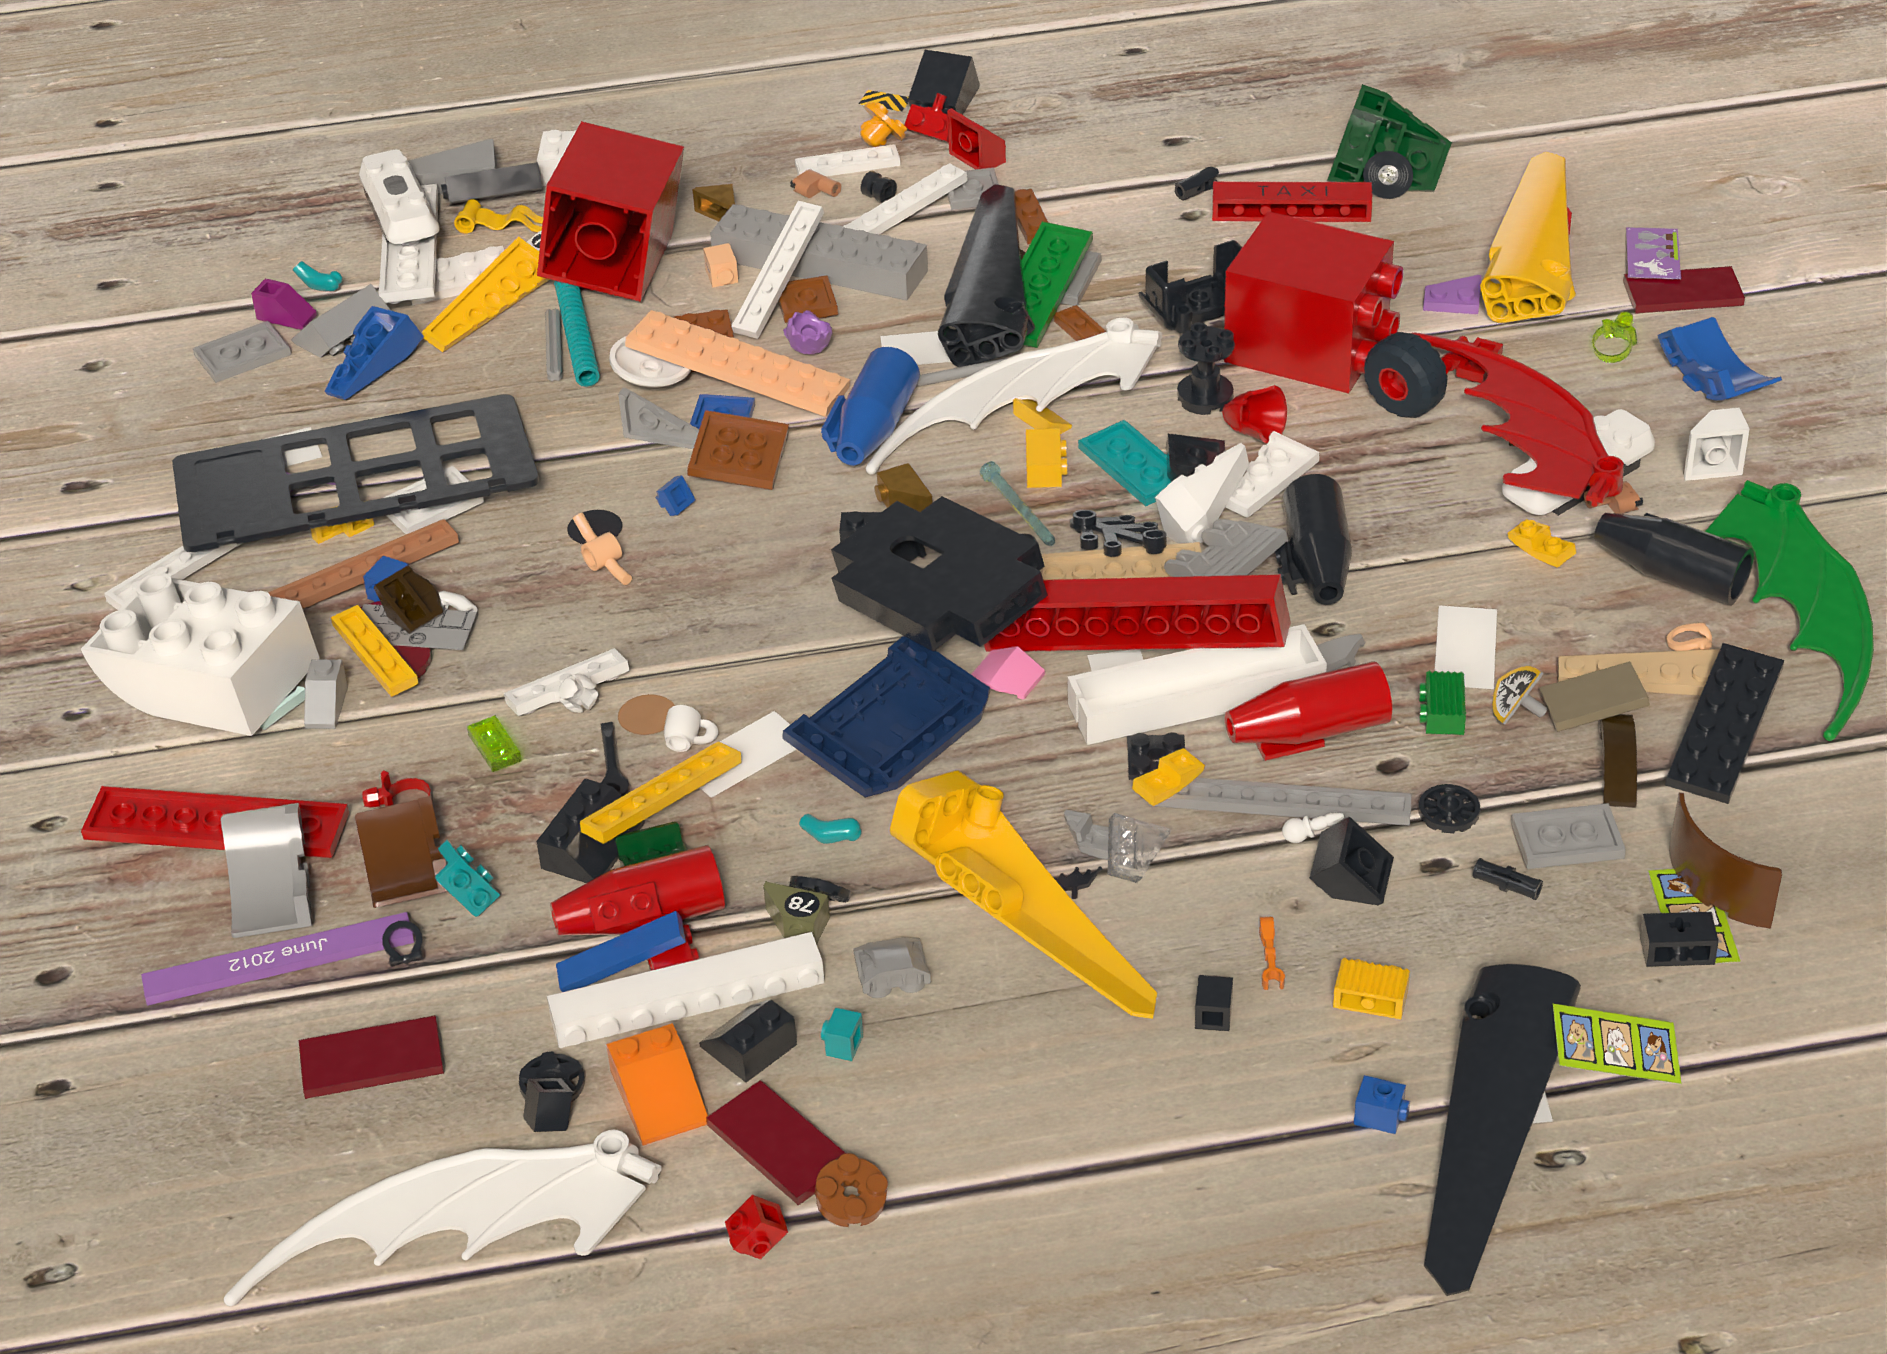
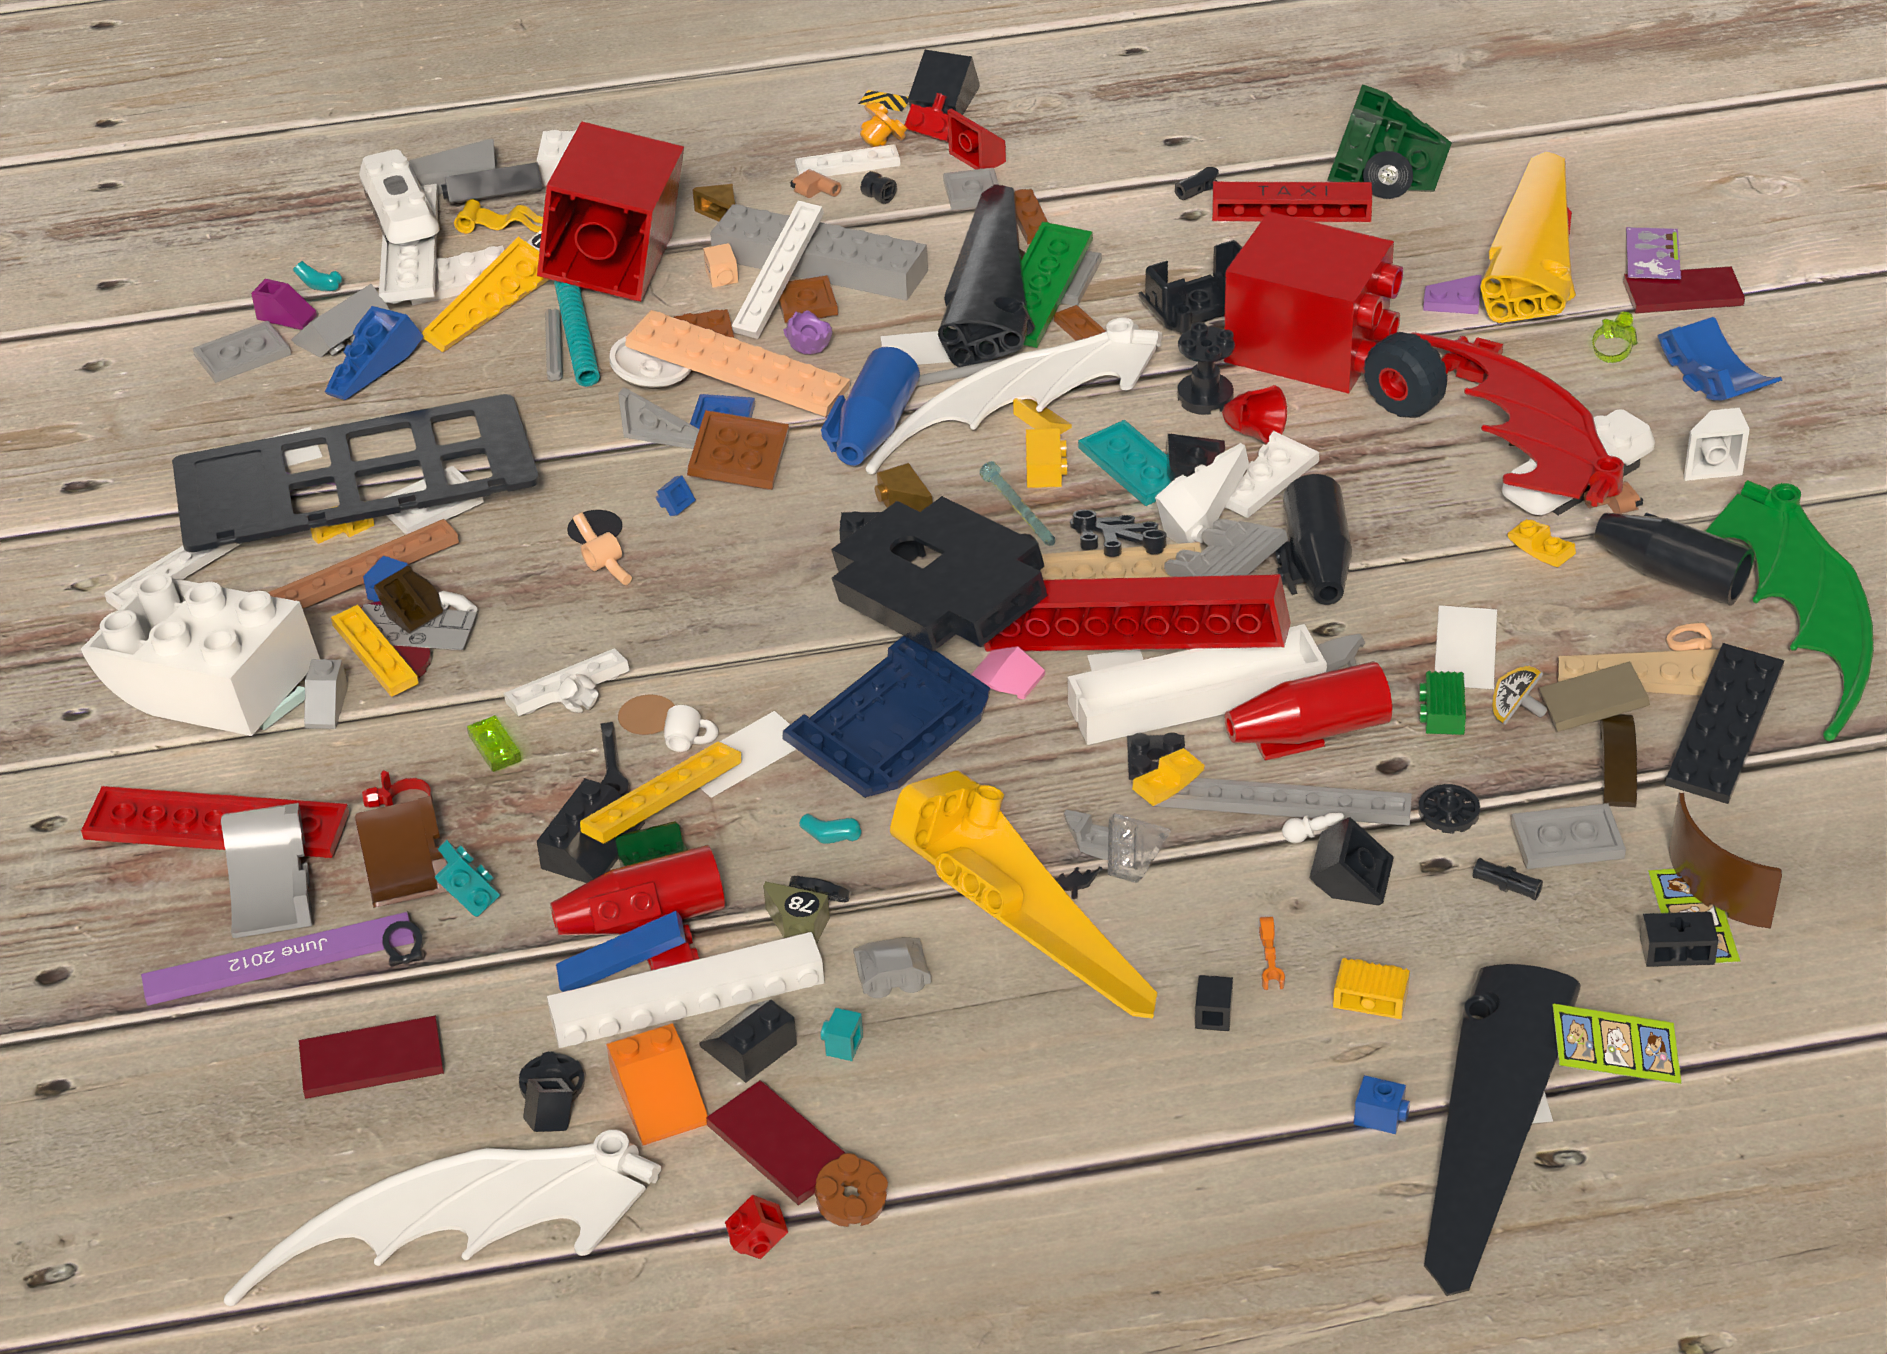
(910, 200): white plate -> none

